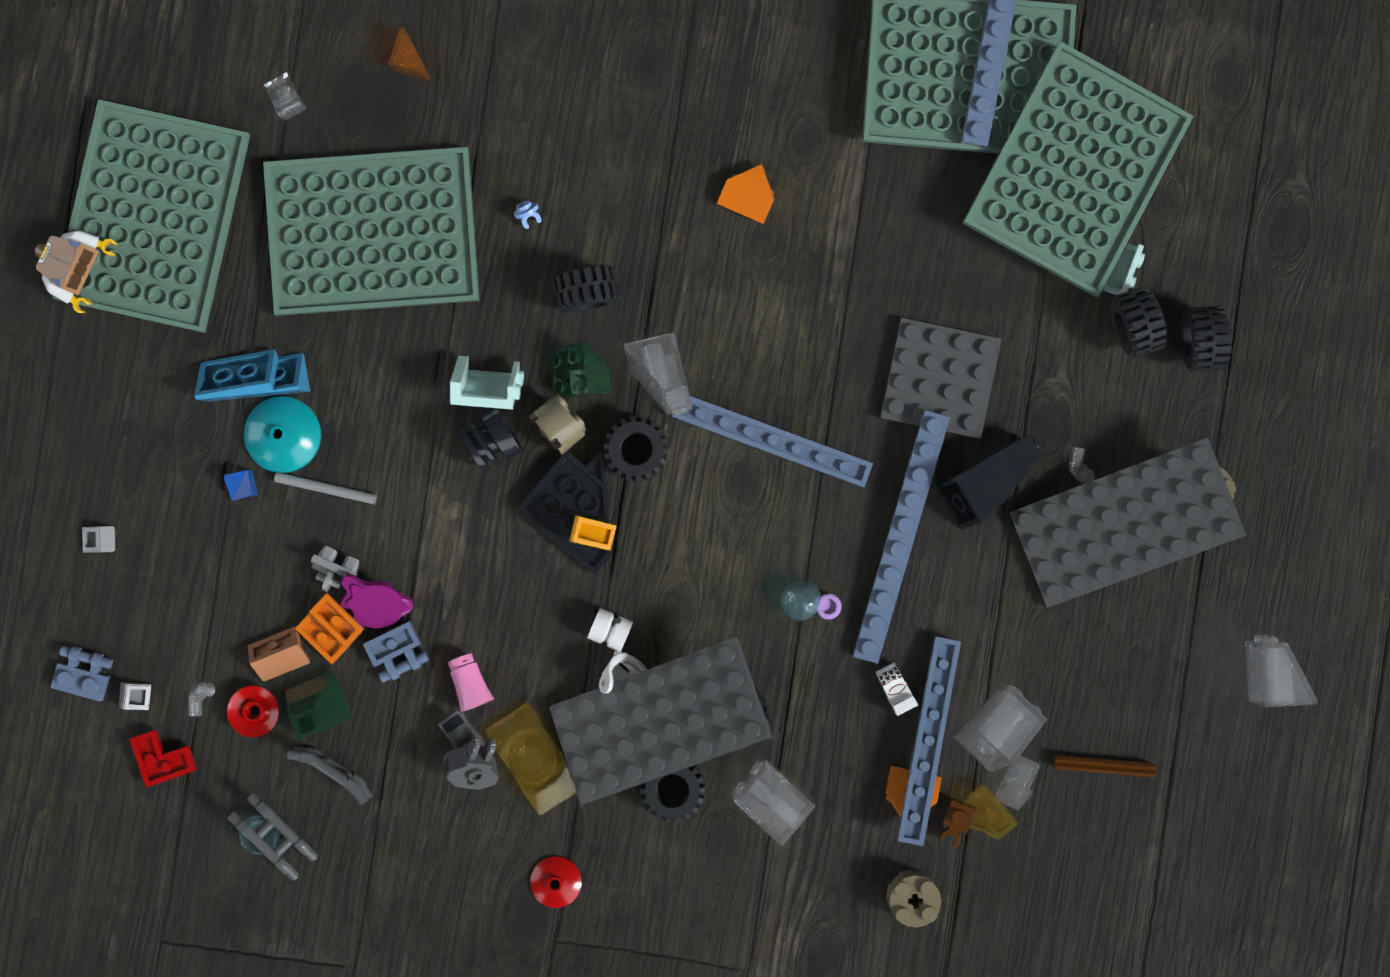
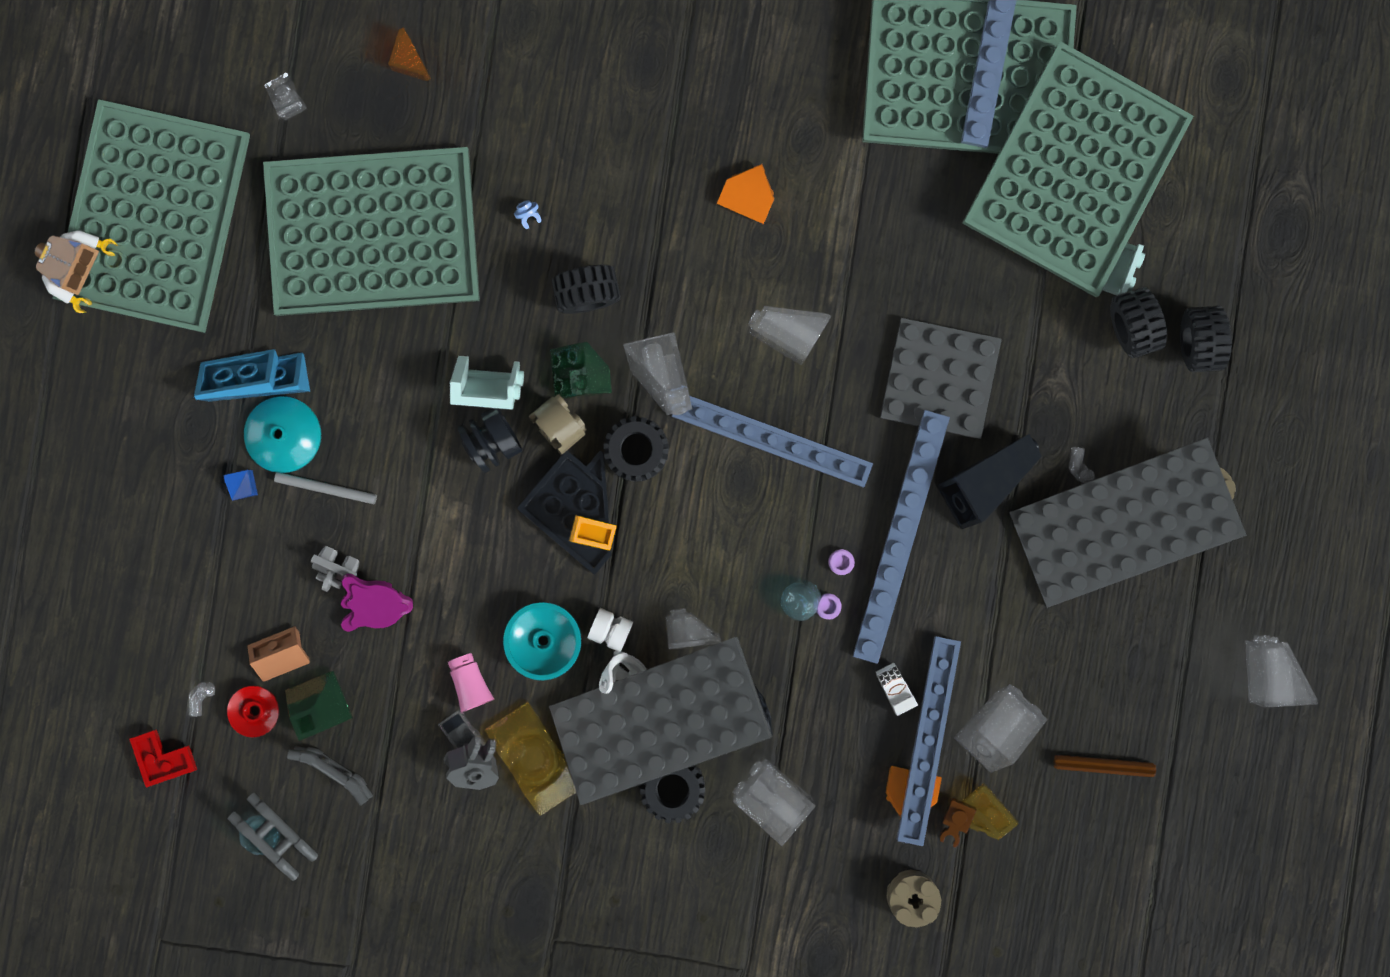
(81, 681): sand blue plate -> none
(98, 539): light grey slope -> none
(134, 696): light grey slope -> none
(329, 628): orange slope -> none
(392, 644): sand blue plate -> none
(523, 644): none -> teal dish
(556, 869): red dish -> none
(688, 630): none -> clear slope
(788, 330): none -> clear slope
(841, 562): none -> lavender tile
(1017, 783): clear slope -> none

